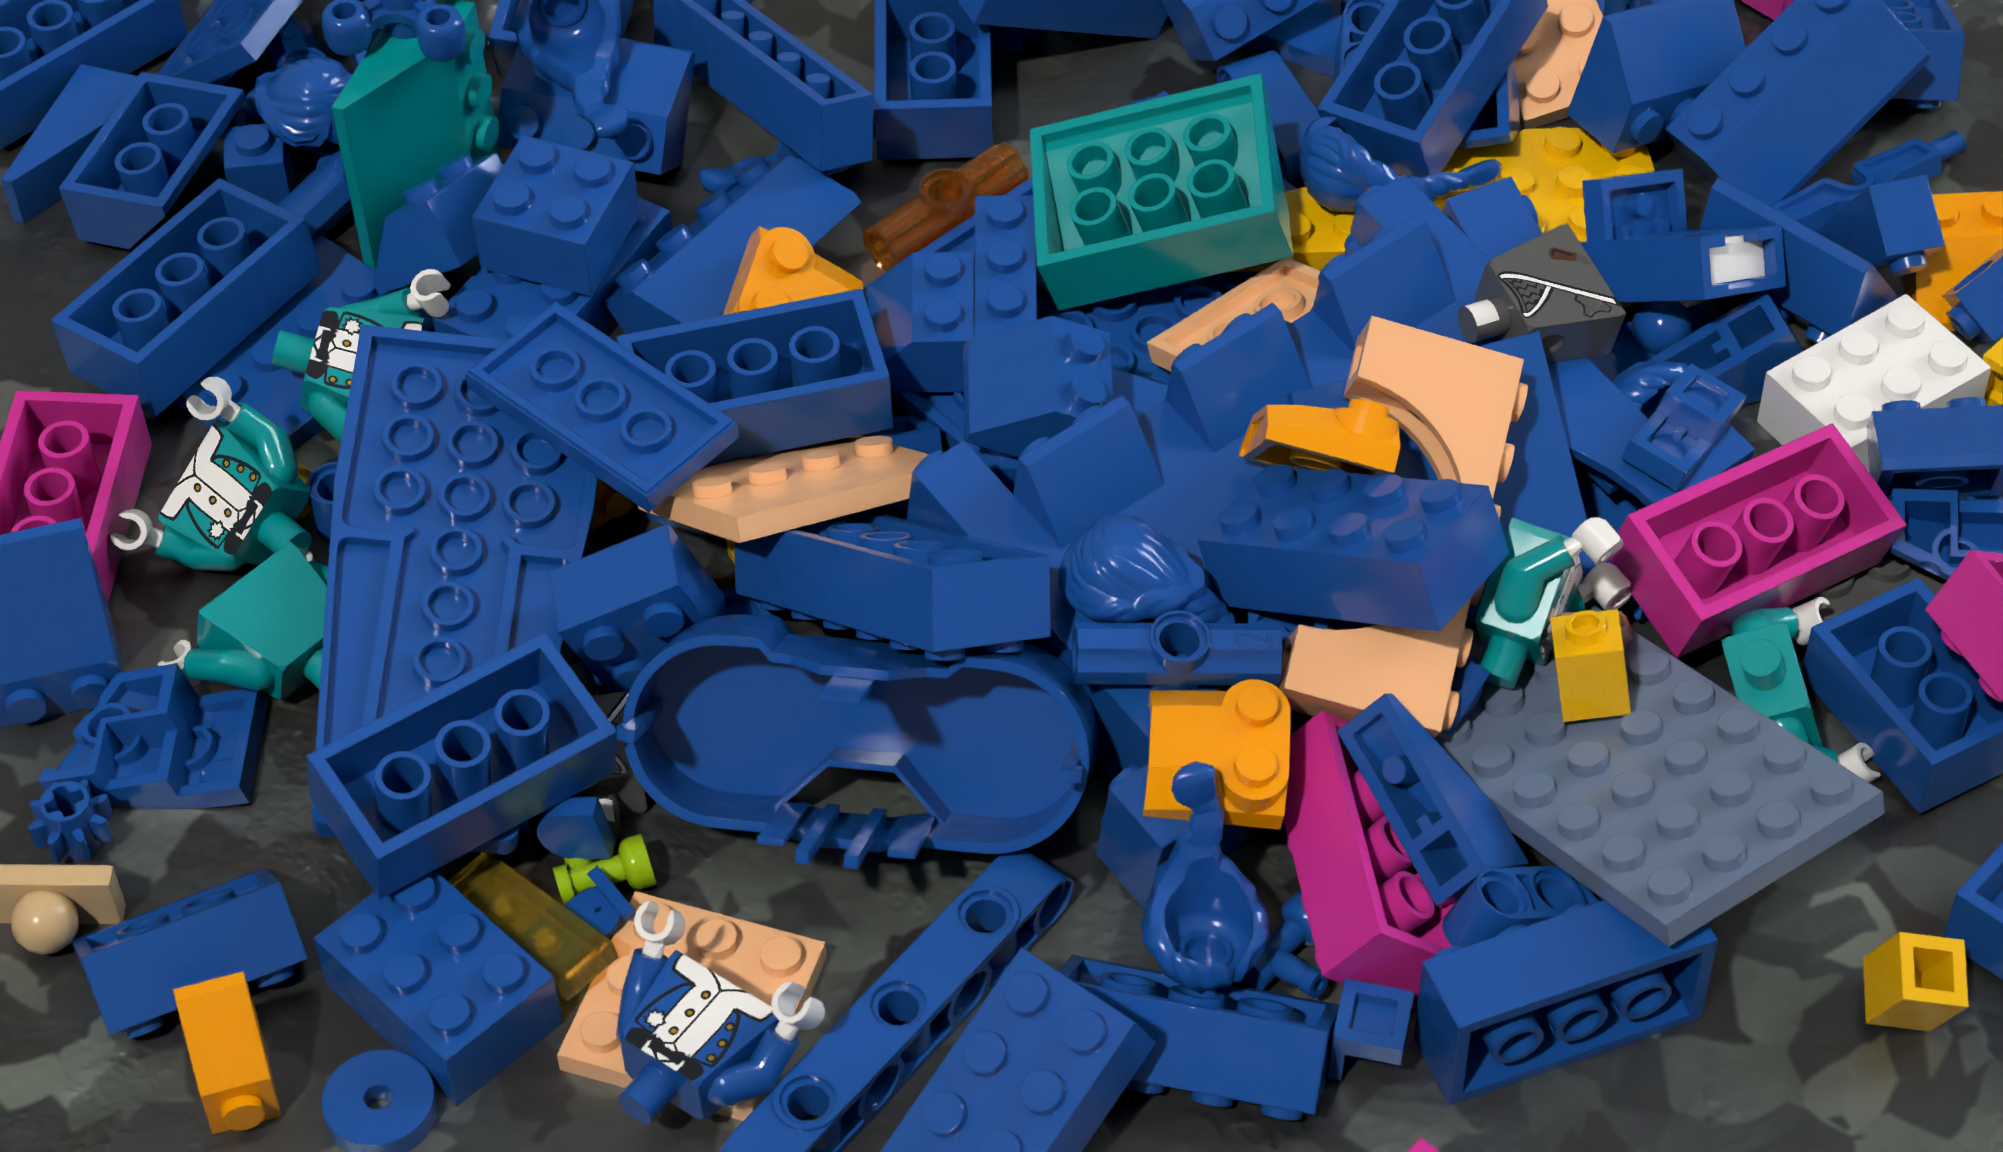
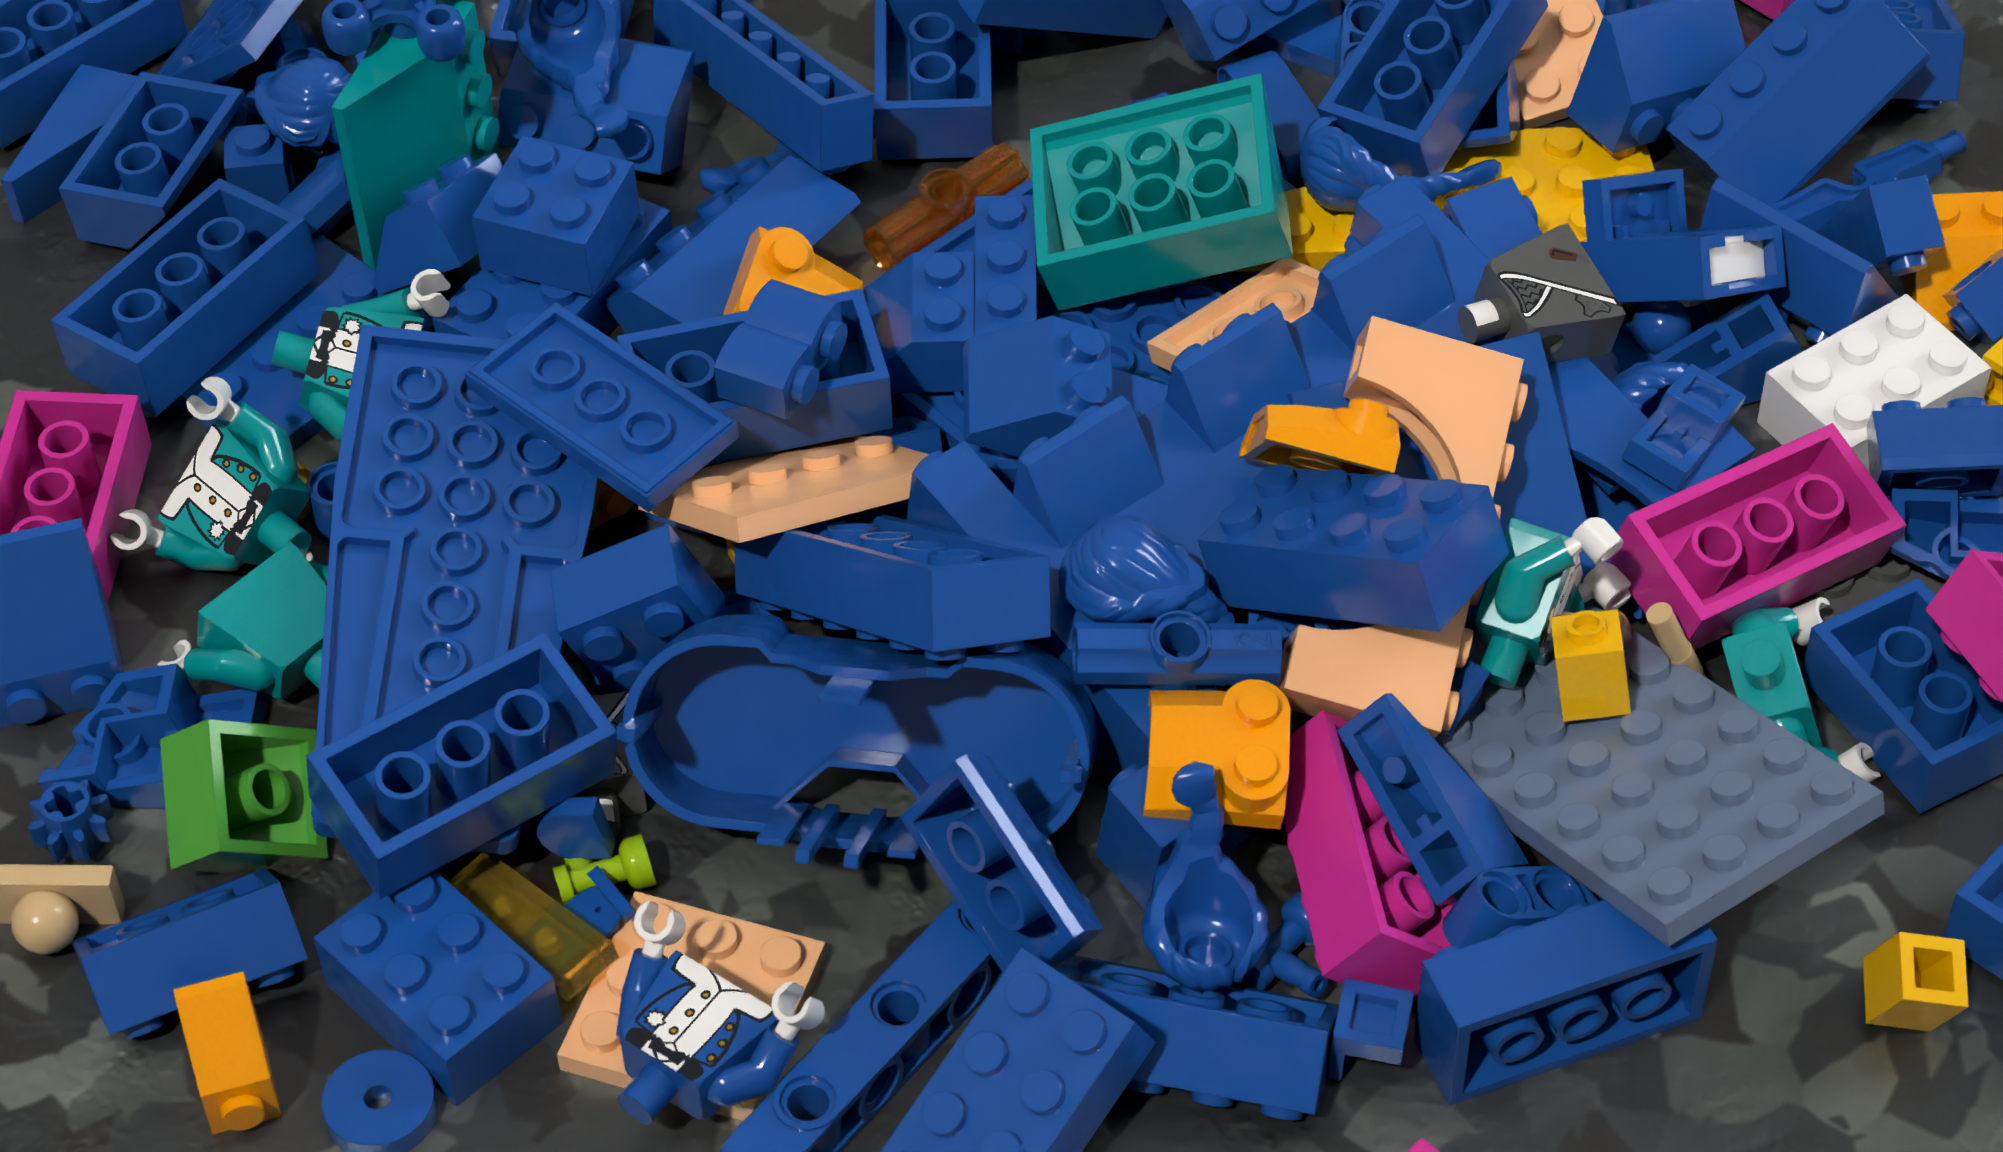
(239, 797): none -> bright green slope
(780, 349): none -> blue brick
(999, 865): none -> blue slope
(1672, 636): none -> tan piece

